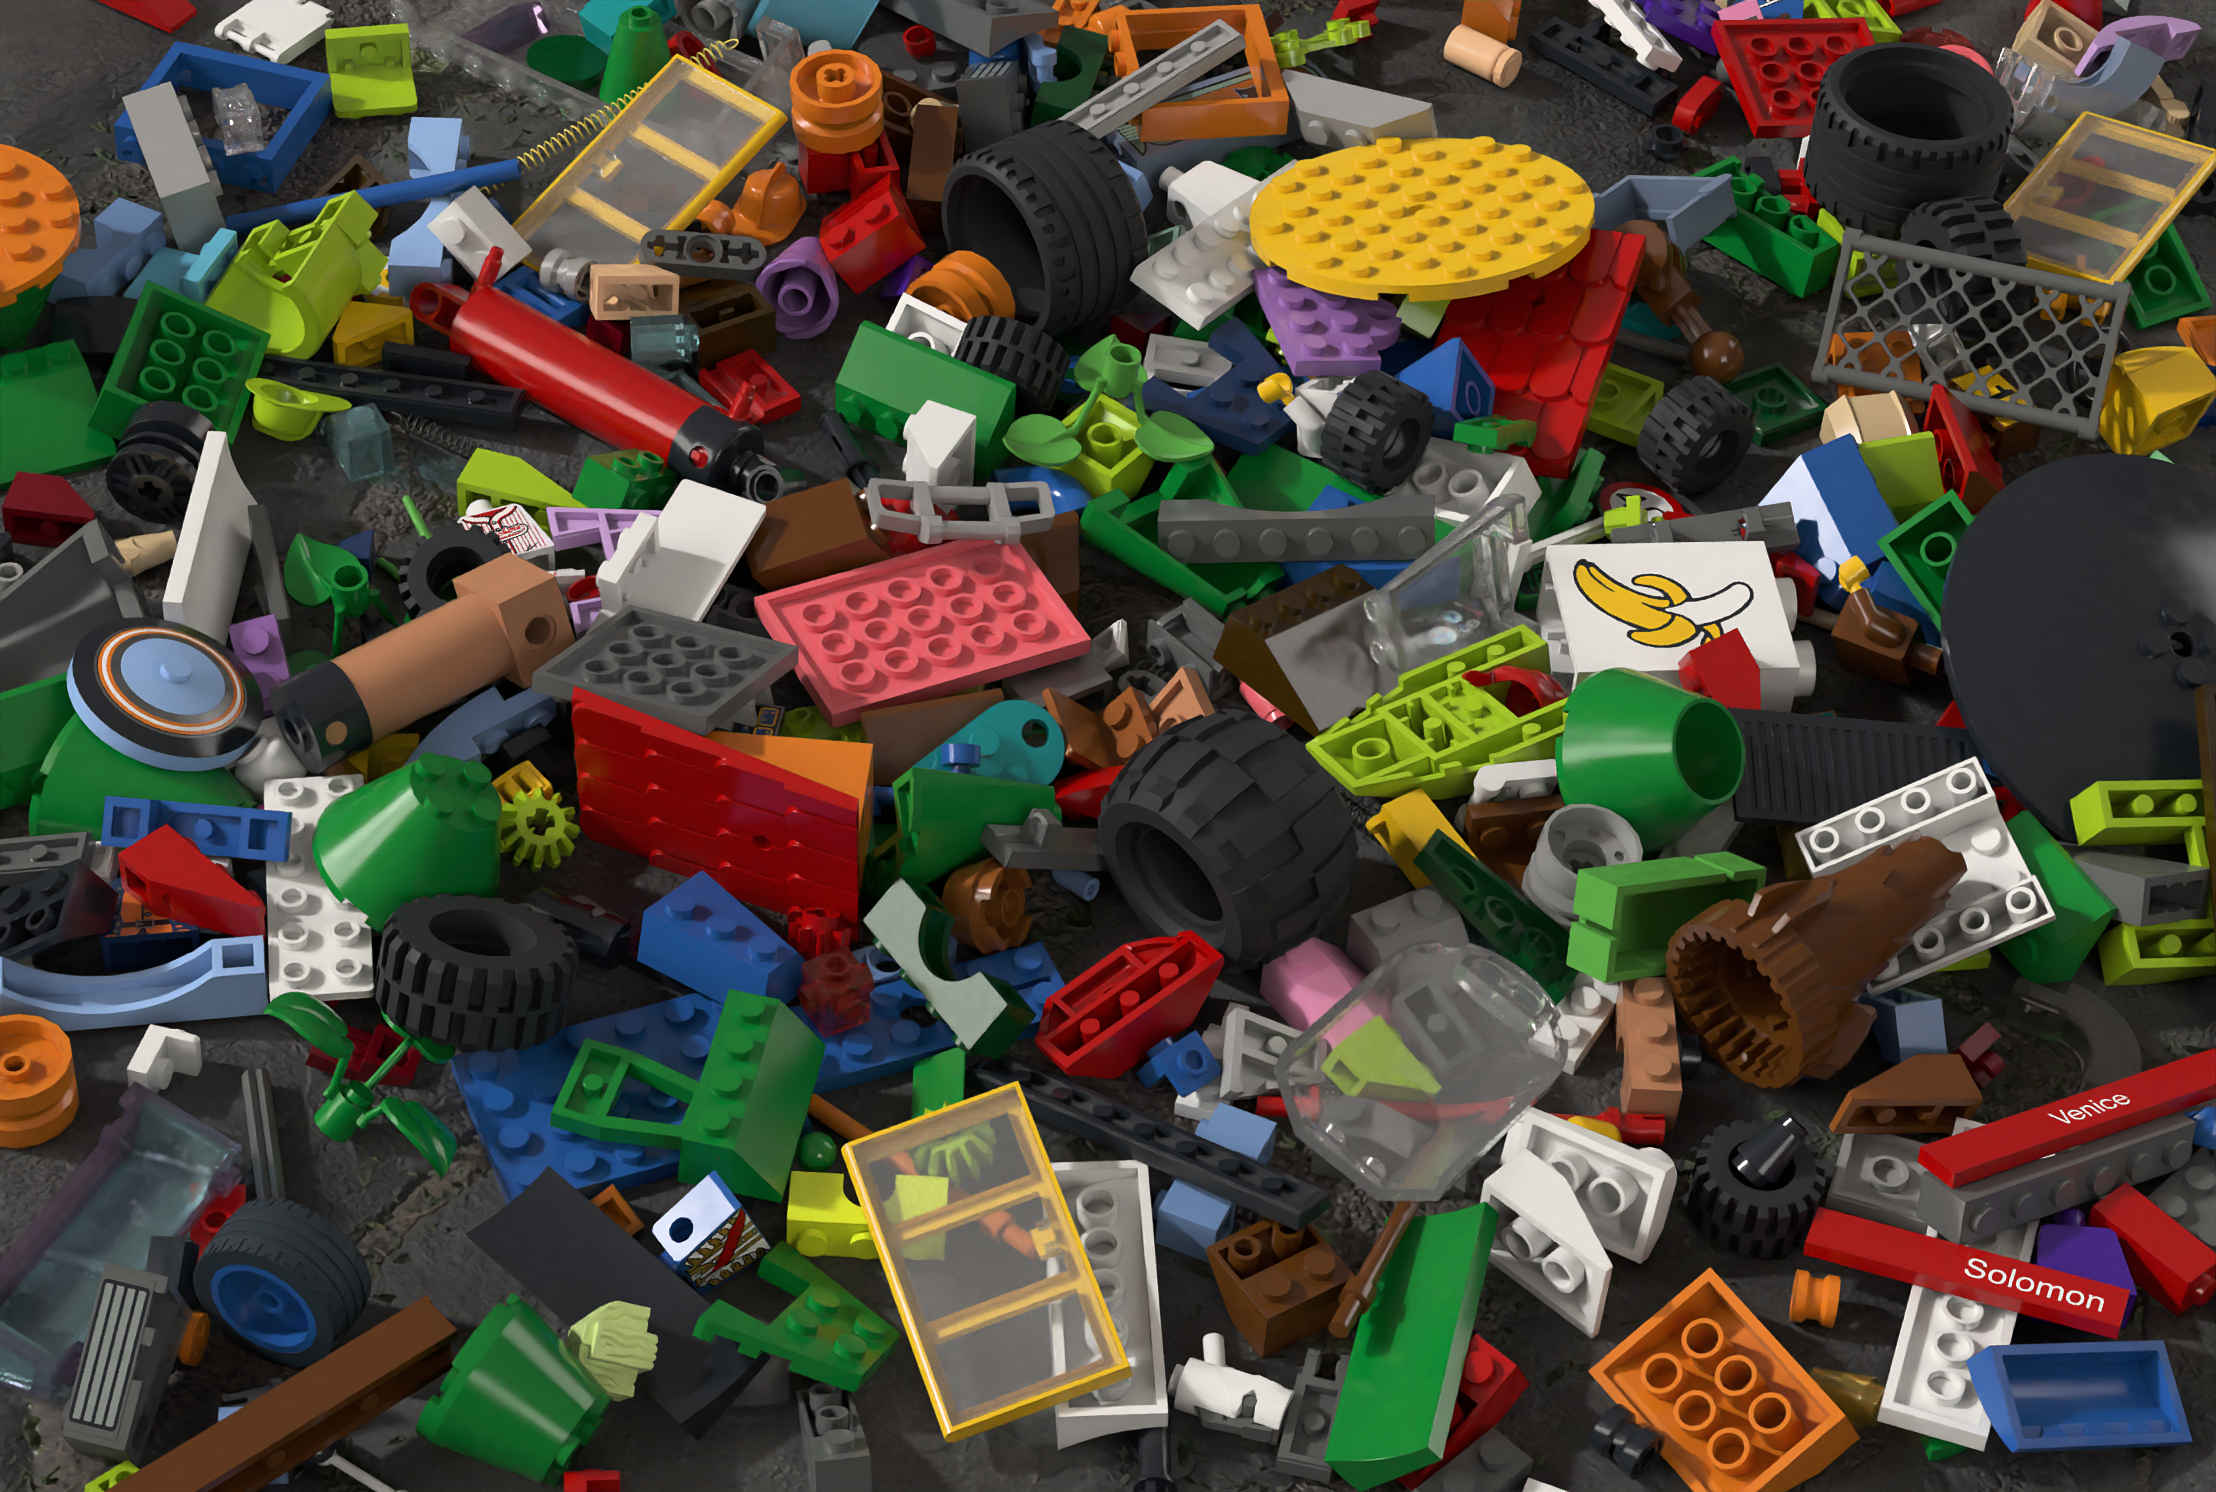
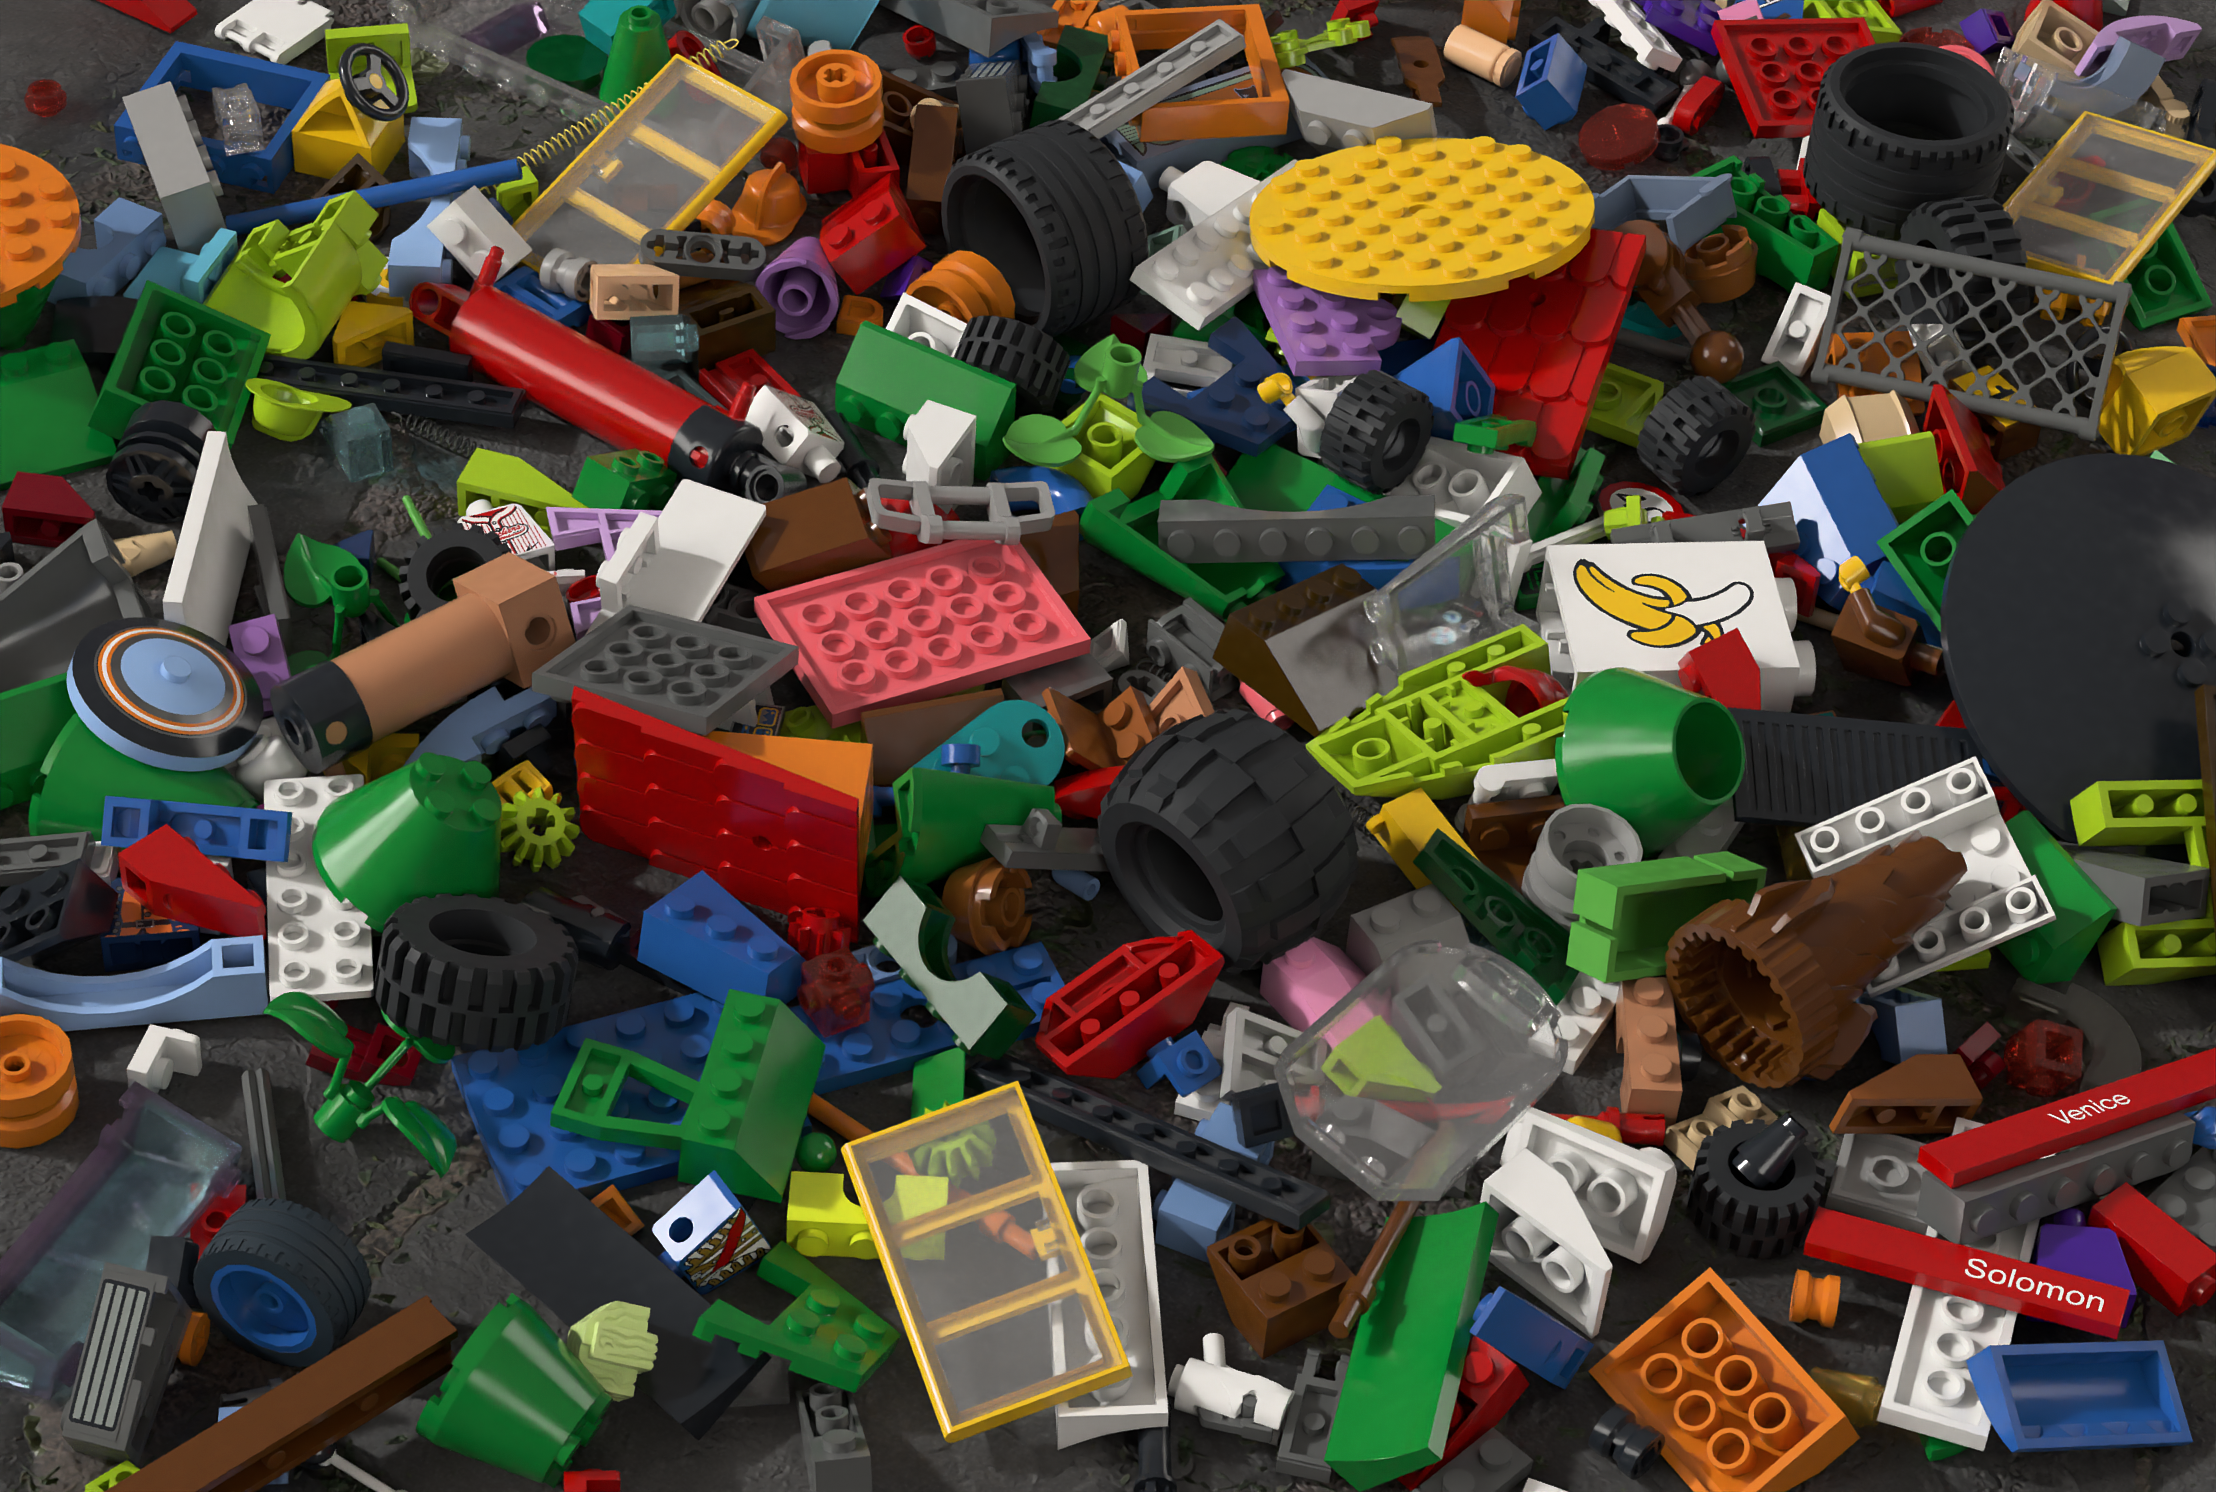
(45, 98): none -> clear red plate
(353, 117): none -> yellow piece
(518, 194): none -> lime slope
(777, 151): none -> clear red plate
(807, 442): none -> white torso
(857, 310): none -> orange tile
(1260, 1116): none -> black tile
(1420, 67): none -> reddish brown piece
(1530, 1336): none -> blue slope
(1551, 82): none -> blue brick
(1619, 136): none -> clear red tile
(1688, 76): none -> dark grey hinge
(1722, 264): none -> dark orange cone
(1736, 1104): none -> tan slope
(1798, 330): none -> white slope
(1987, 31): none -> dark purple slope
(2044, 1057): none -> clear red brick

